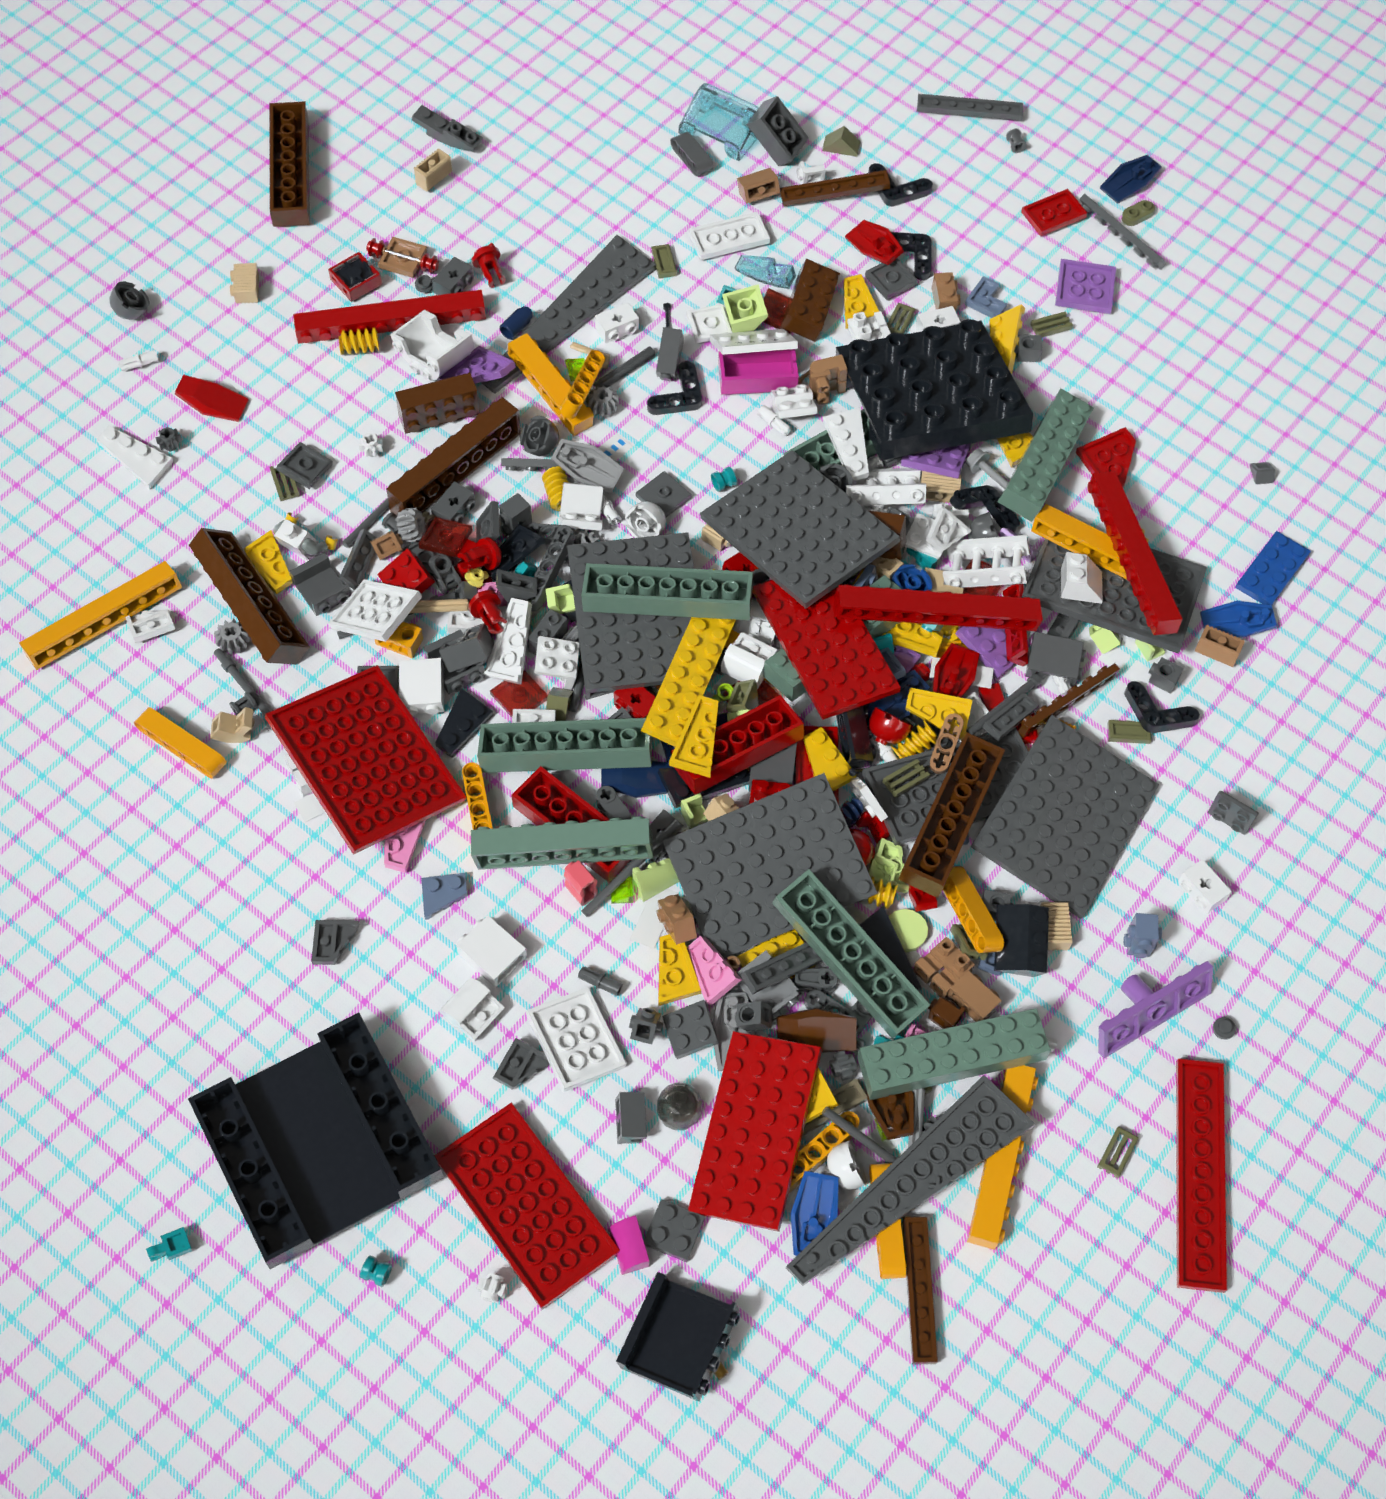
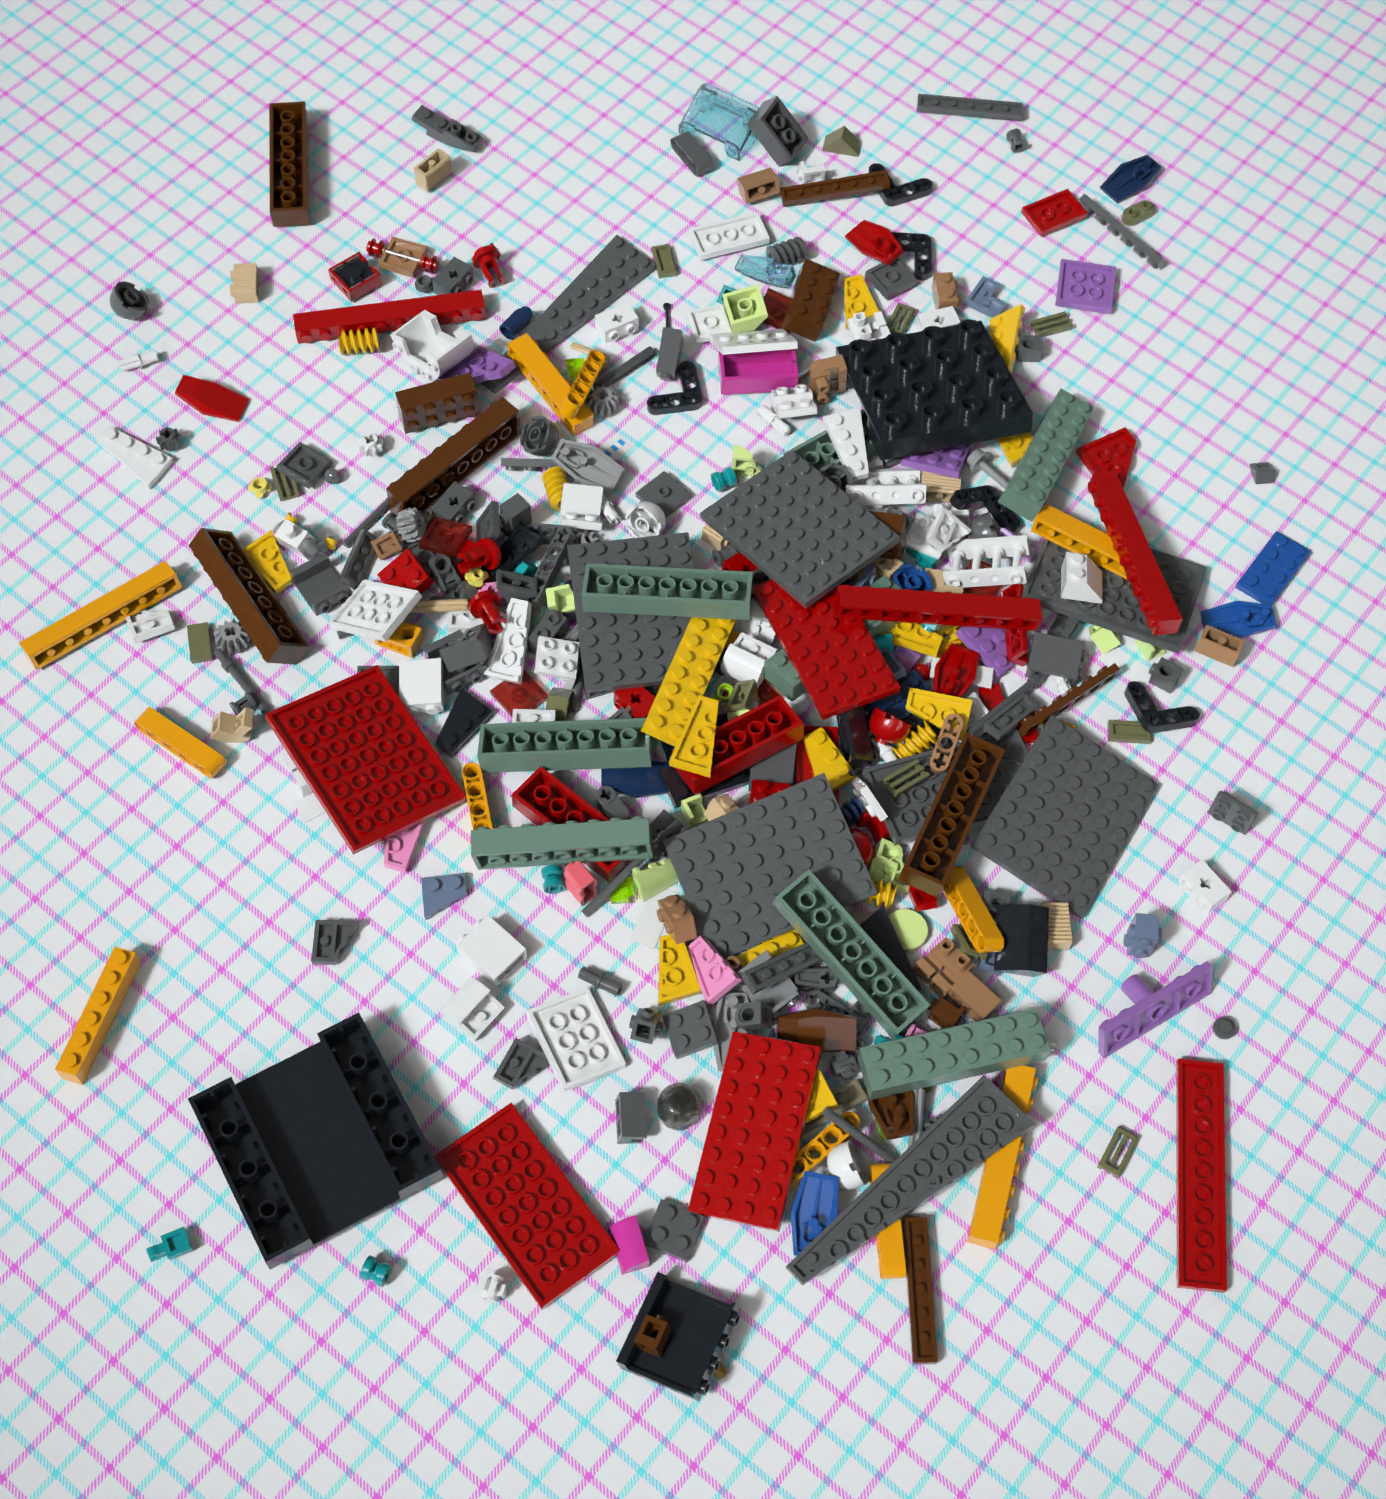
(98, 1015): none -> light orange brick
(199, 642): none -> olive tile
(256, 484): none -> light yellow plate
(331, 475): none -> dark grey hinge
(553, 879): none -> teal wheel
(650, 1327): none -> reddish brown brick
(723, 554): none -> dark grey bush
(744, 462): none -> yellowish green slope
(787, 250): none -> dark grey piece

